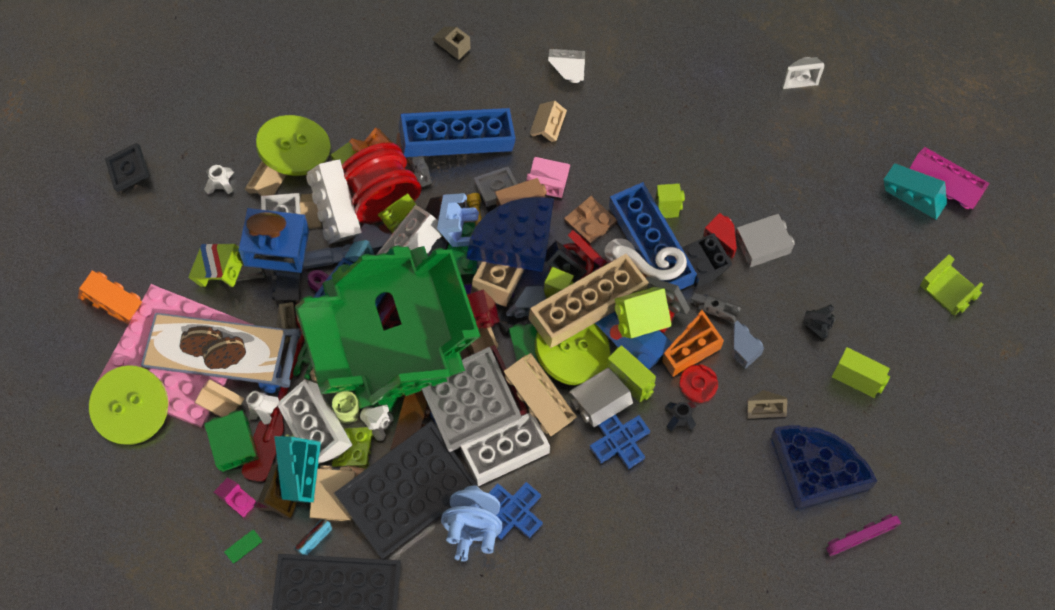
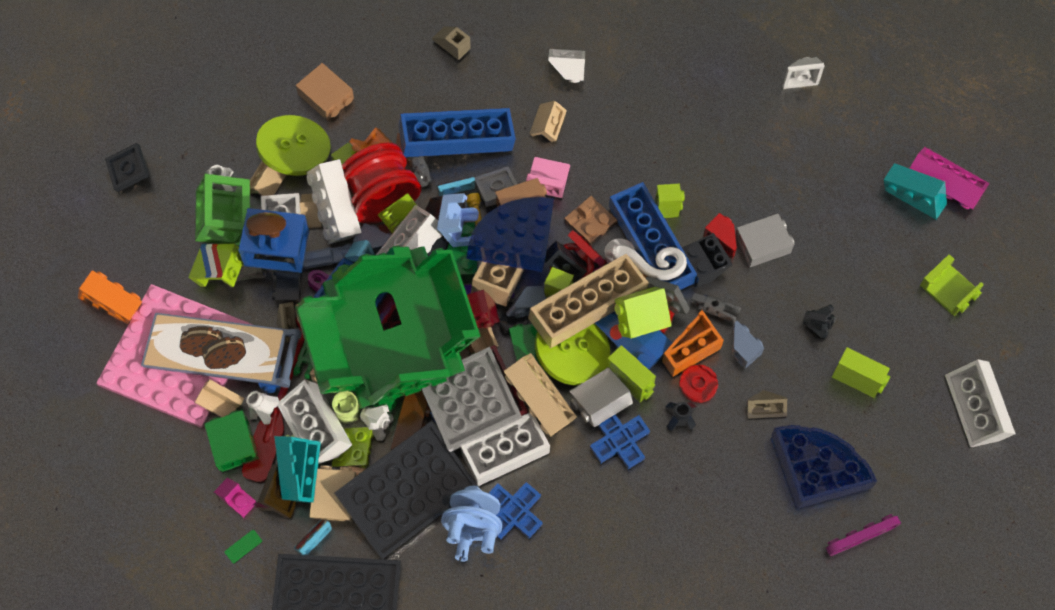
(128, 405): lime plate -> none
(221, 213): none -> bright green piece
(325, 91): none -> medium nougat brick
(456, 186): none -> medium azure slope
(979, 403): none -> white slope

